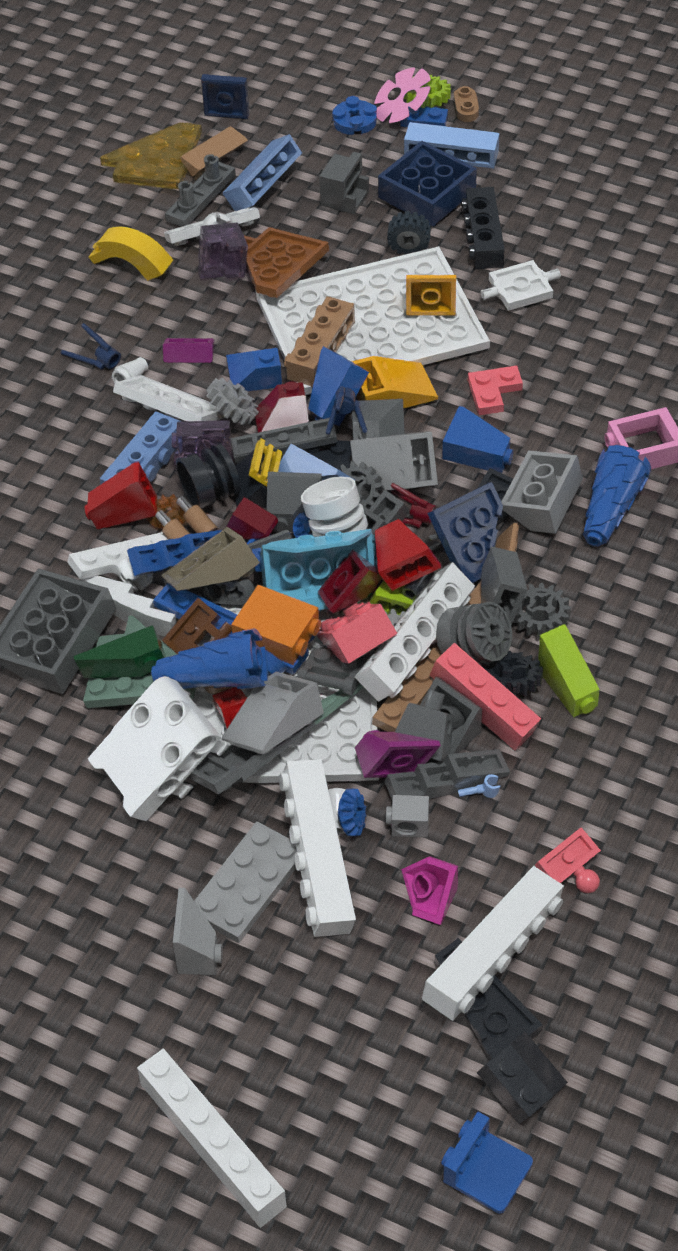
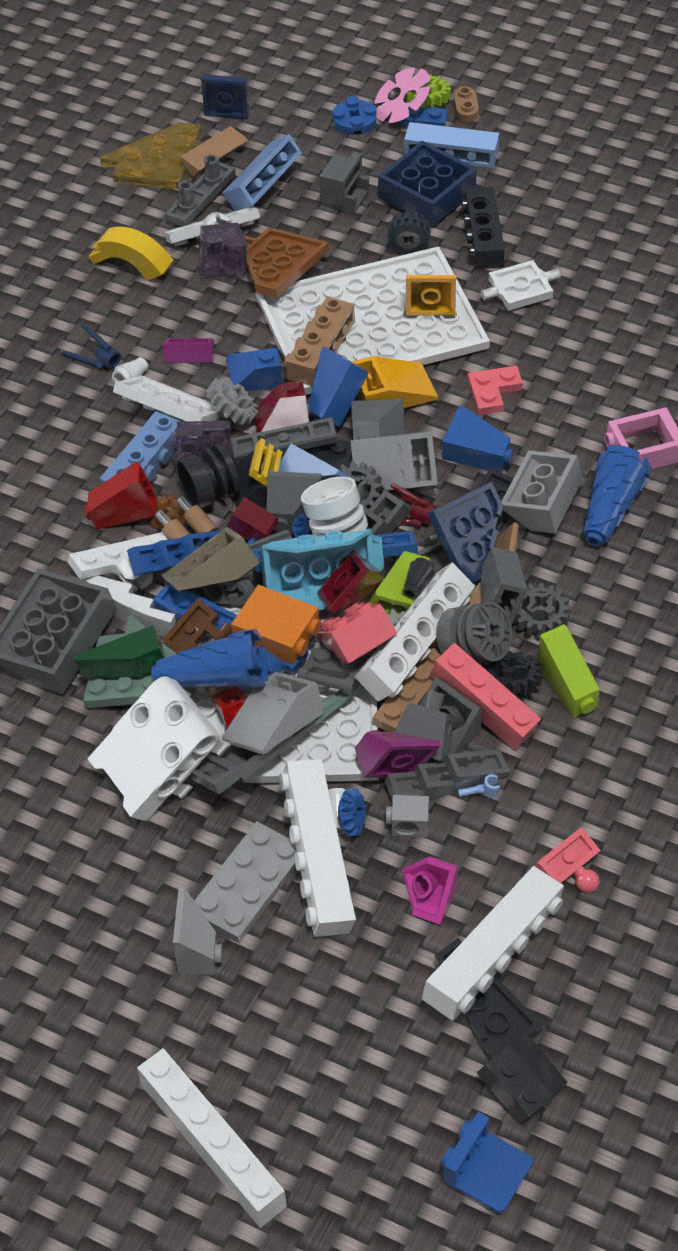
(344, 404): dark blue plant -> none
(402, 555): red slope -> none

